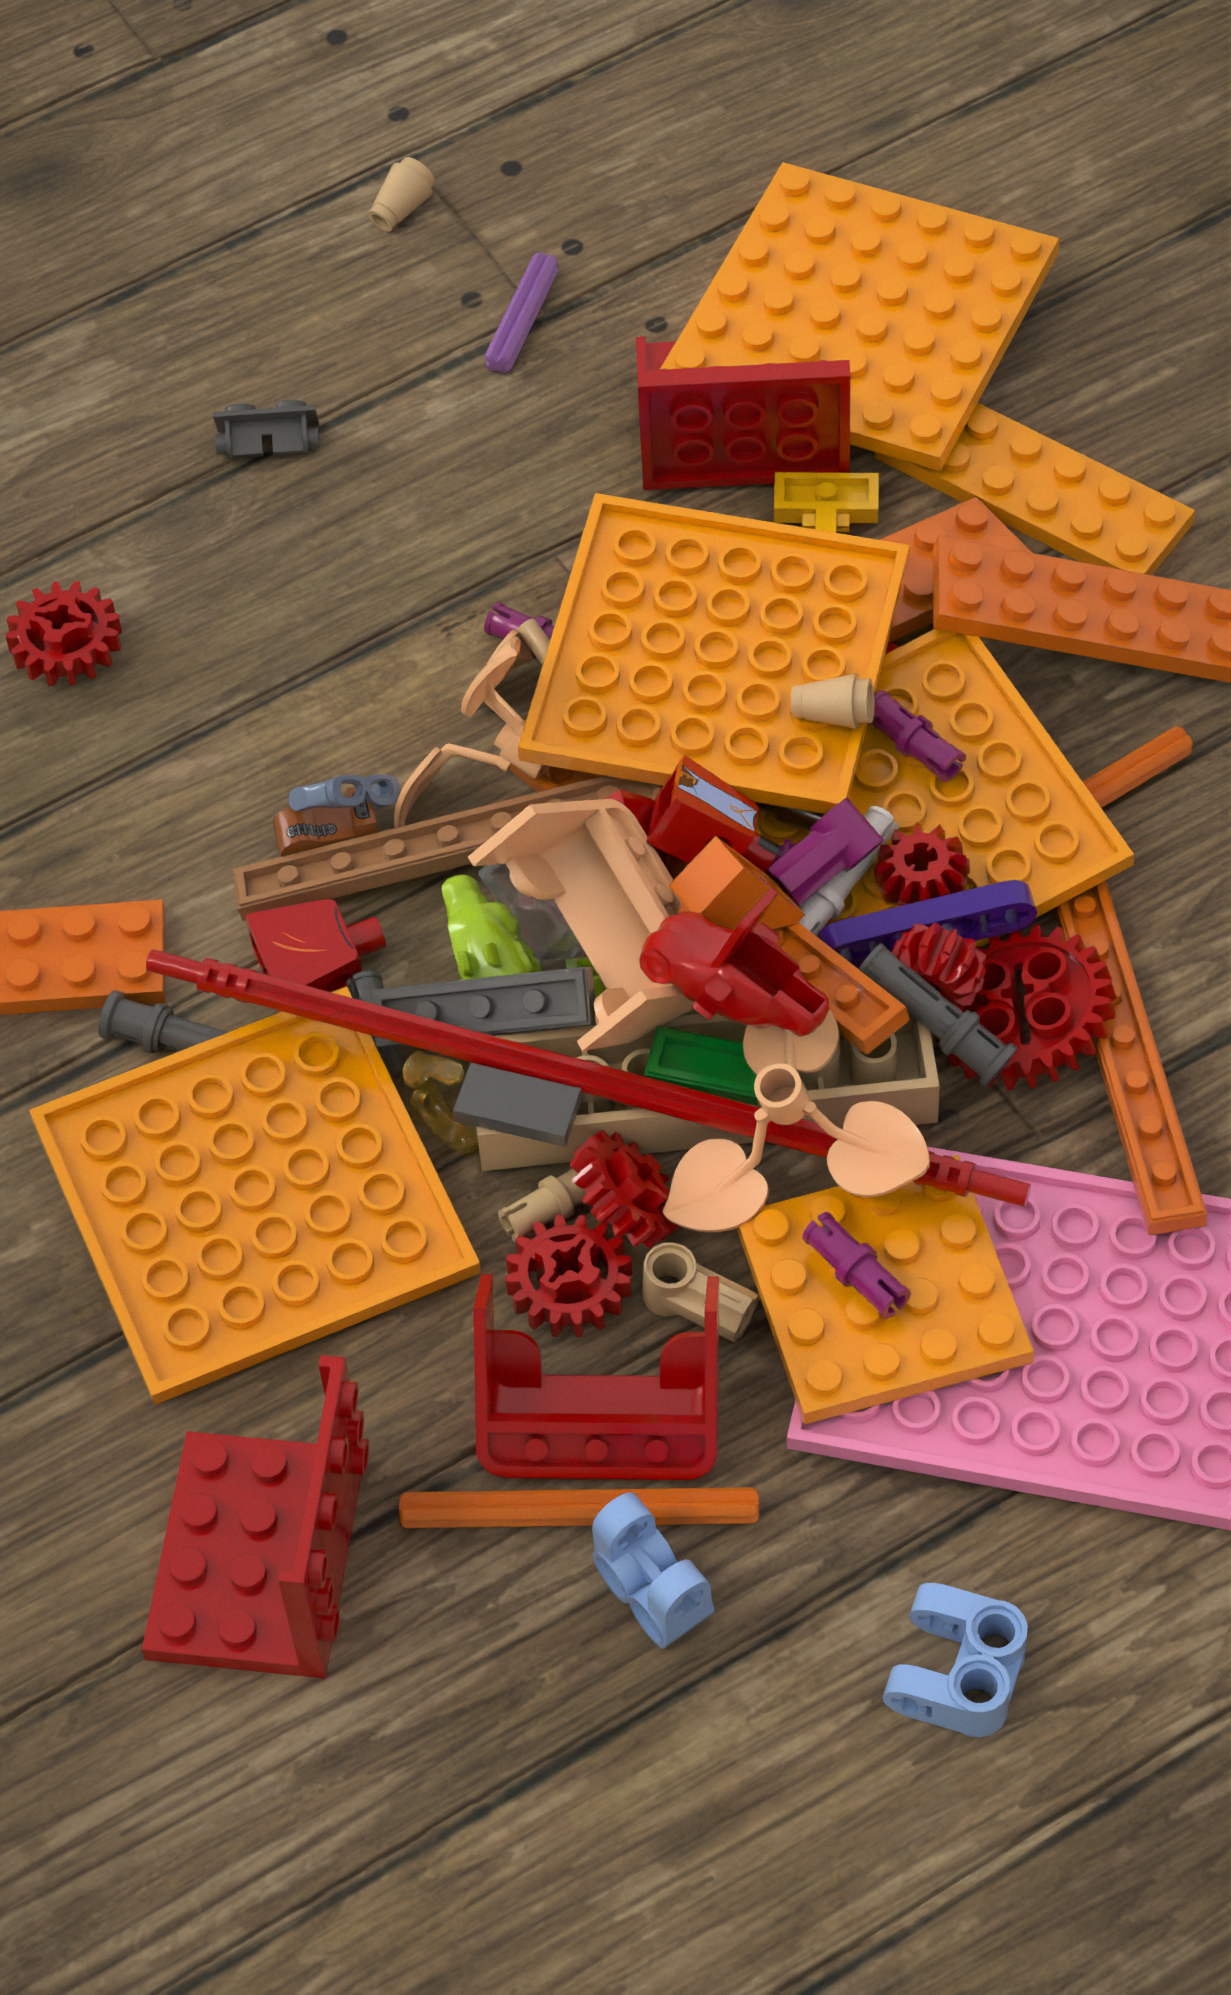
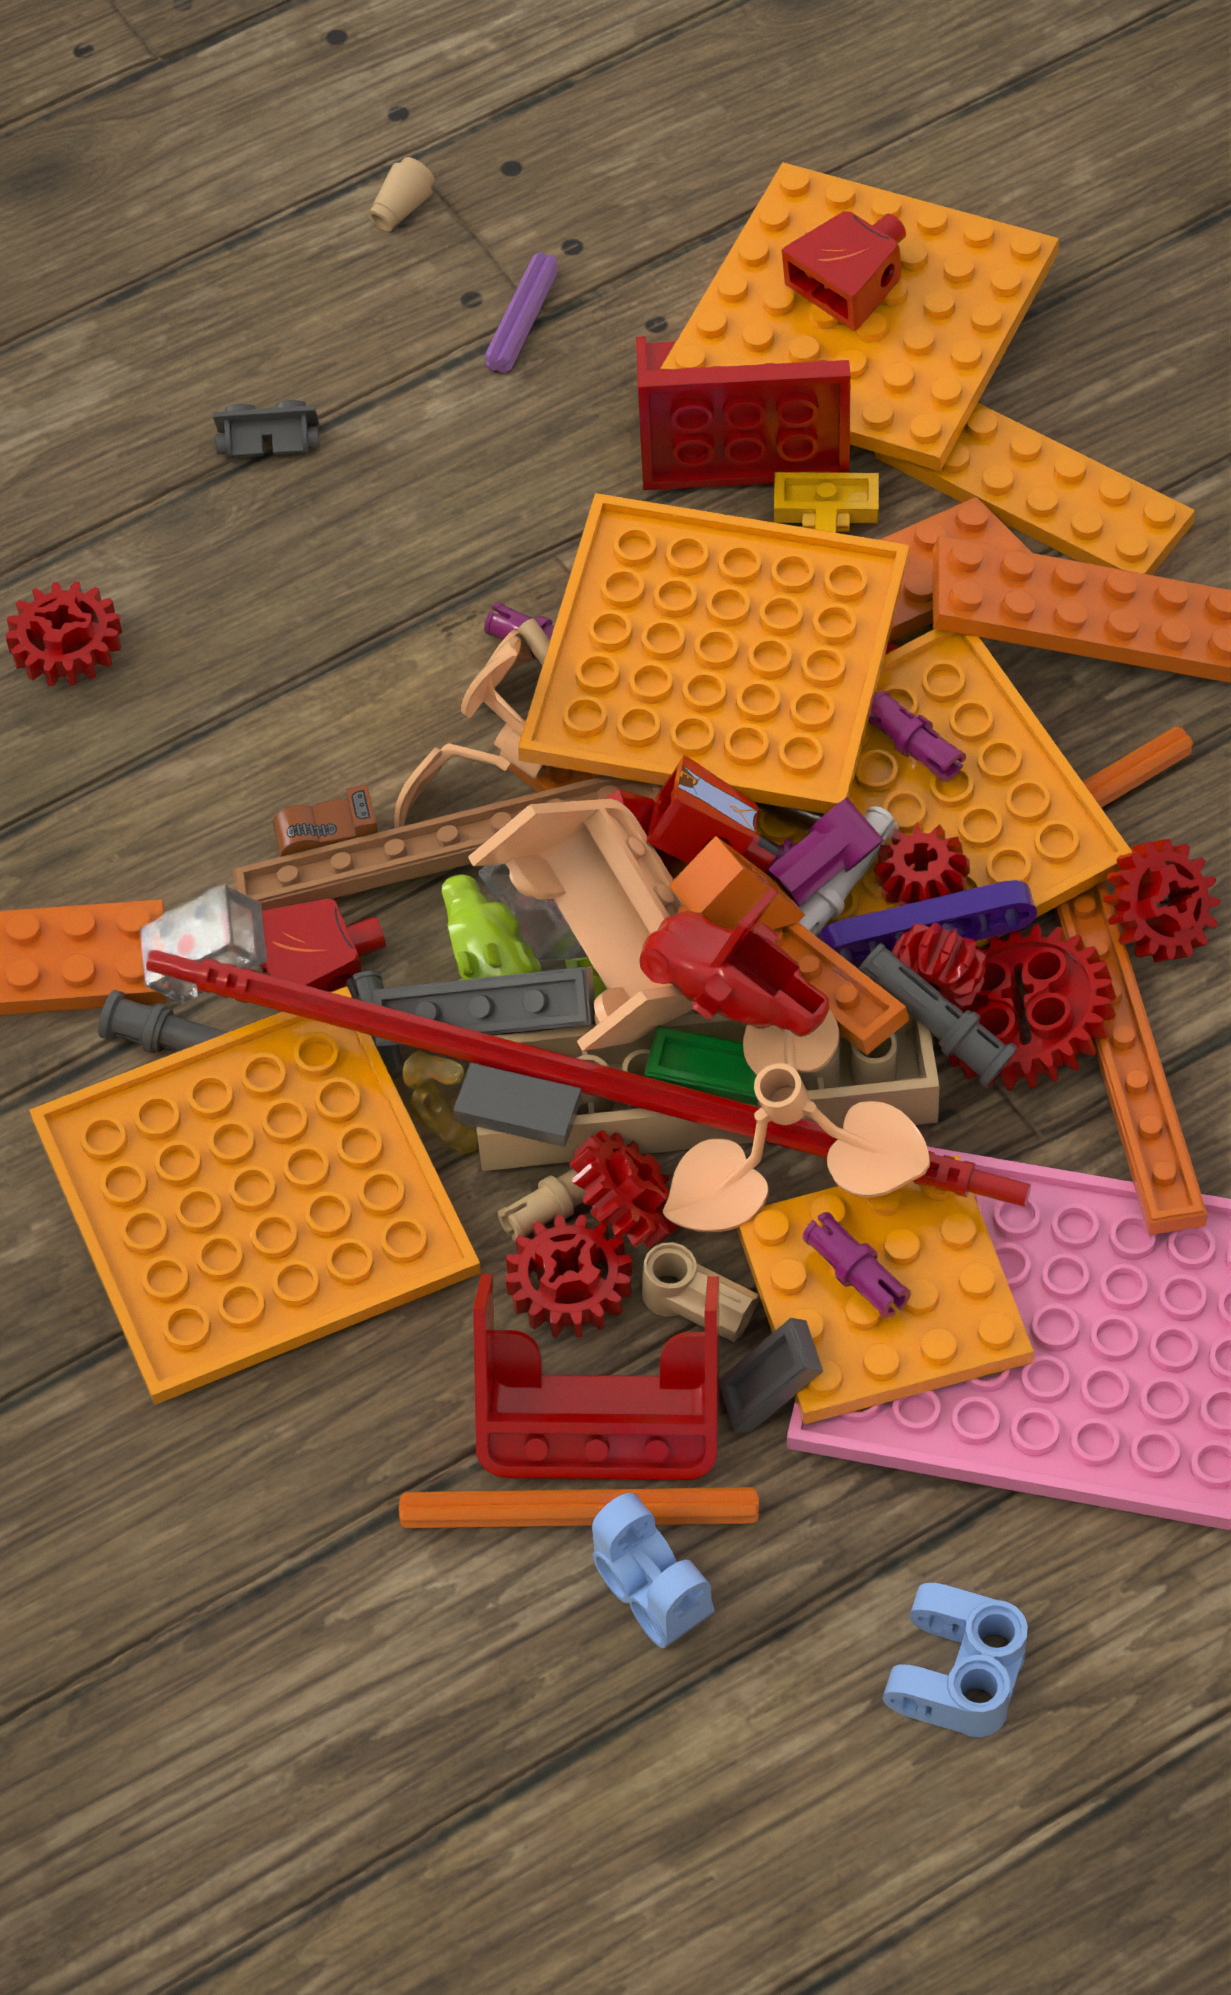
(214, 926): none -> clear brick
(261, 1544): red bracket -> none
(328, 792): sand blue cap -> none
(770, 1375): none -> dark grey tile
(835, 701): tan cone -> none
(846, 265): none -> red torso
(1144, 880): none -> red gear

